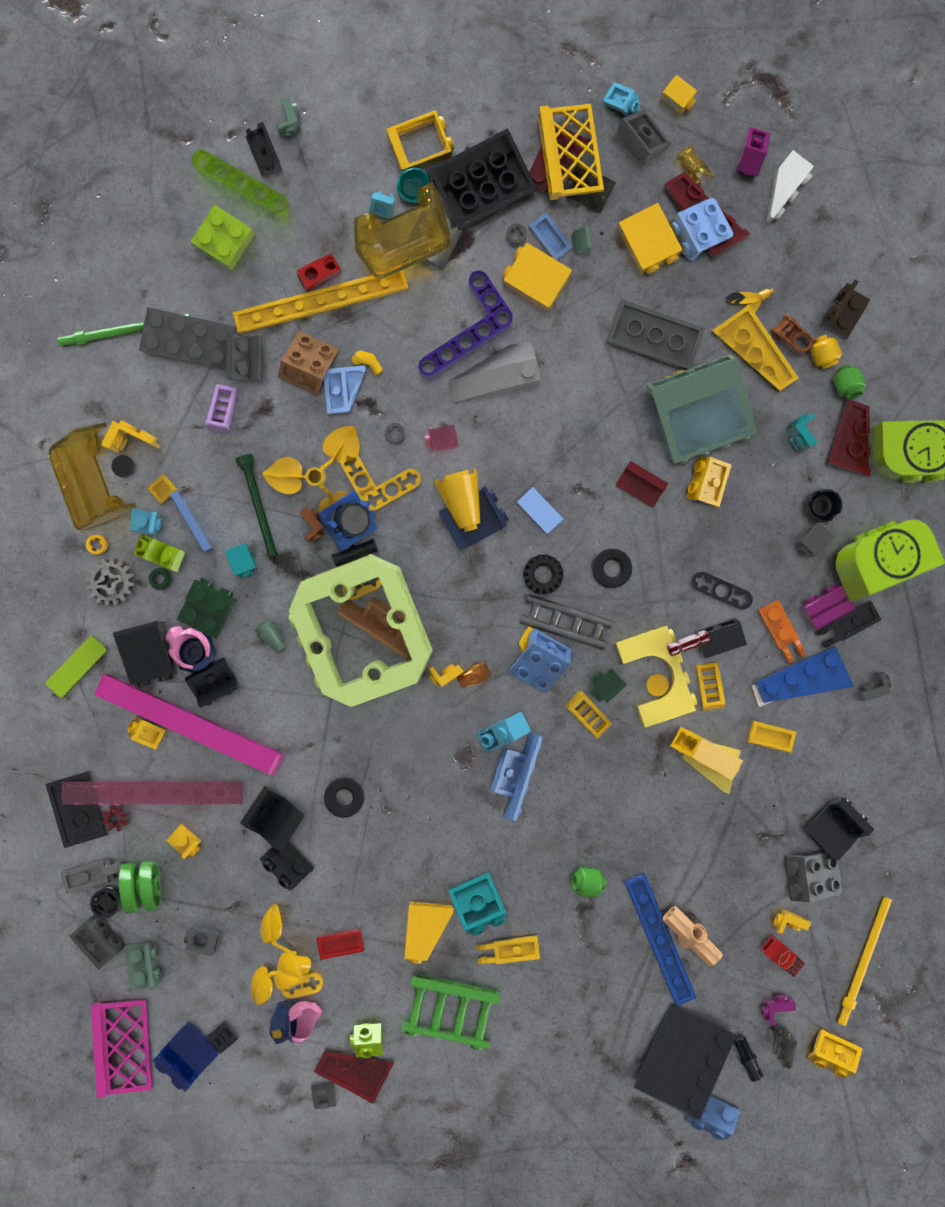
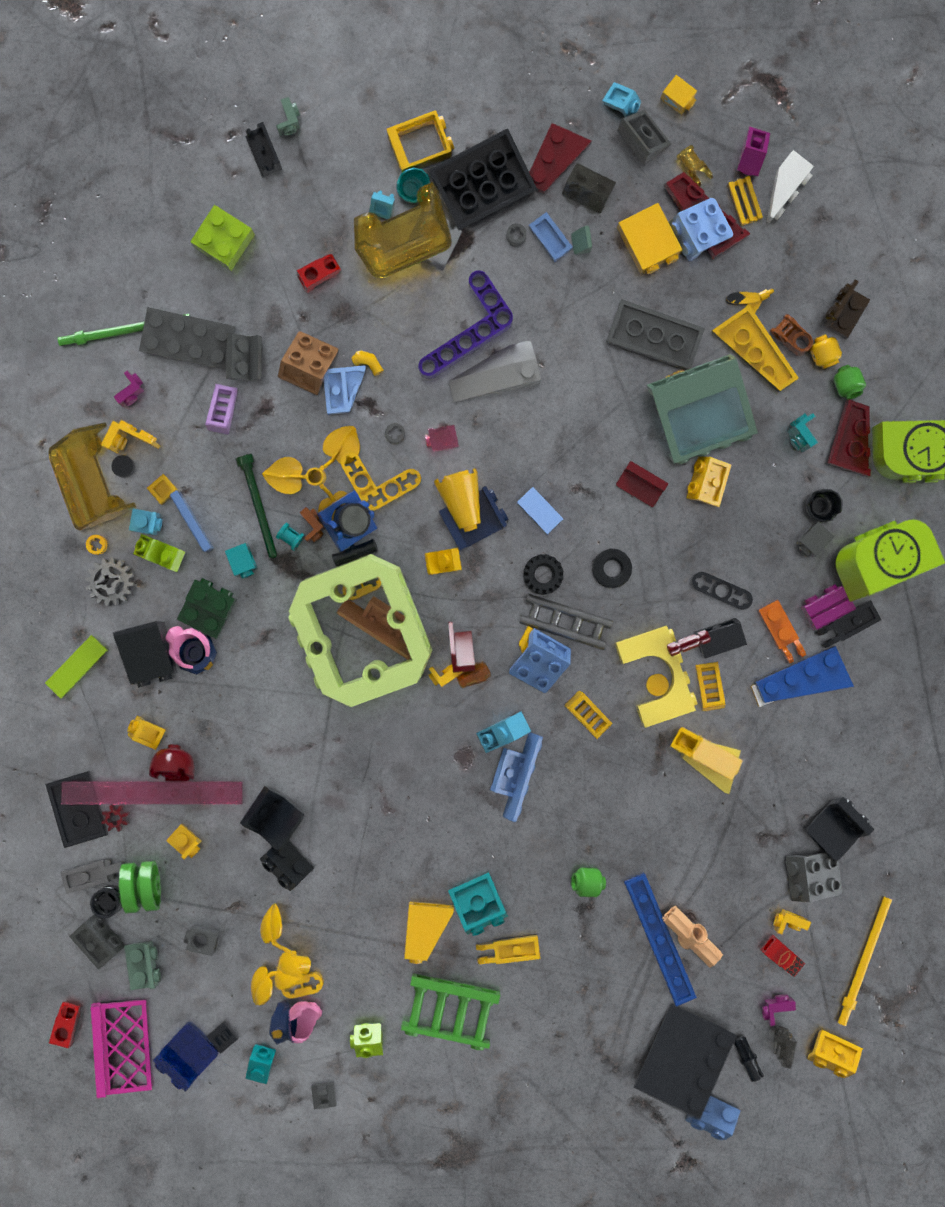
(65, 1025): none -> red leg
(129, 394): none -> magenta bracket
(153, 578): dark green plate -> none
(172, 764): none -> dark red cylinder
(188, 724): dark pink beam -> none
(212, 682): black bracket -> none
(233, 177): clear neon green beam -> none
(260, 1064): none -> teal bracket
(270, 635): sand green cone -> none
(290, 536): none -> teal bush
(318, 301): yellow tile -> none
(340, 944): red tile -> none
(343, 811): black tyre -> none
(355, 1074): dark red wing -> none
(443, 561): none -> yellow bracket
(461, 650): none -> panel
(536, 276): yellow brick -> none
(552, 158): yellow fence -> none
(606, 685): clear green brick -> none
(747, 181): none -> yellow tile
(772, 736): yellow tile -> none
(873, 691): dark grey bracket -> none

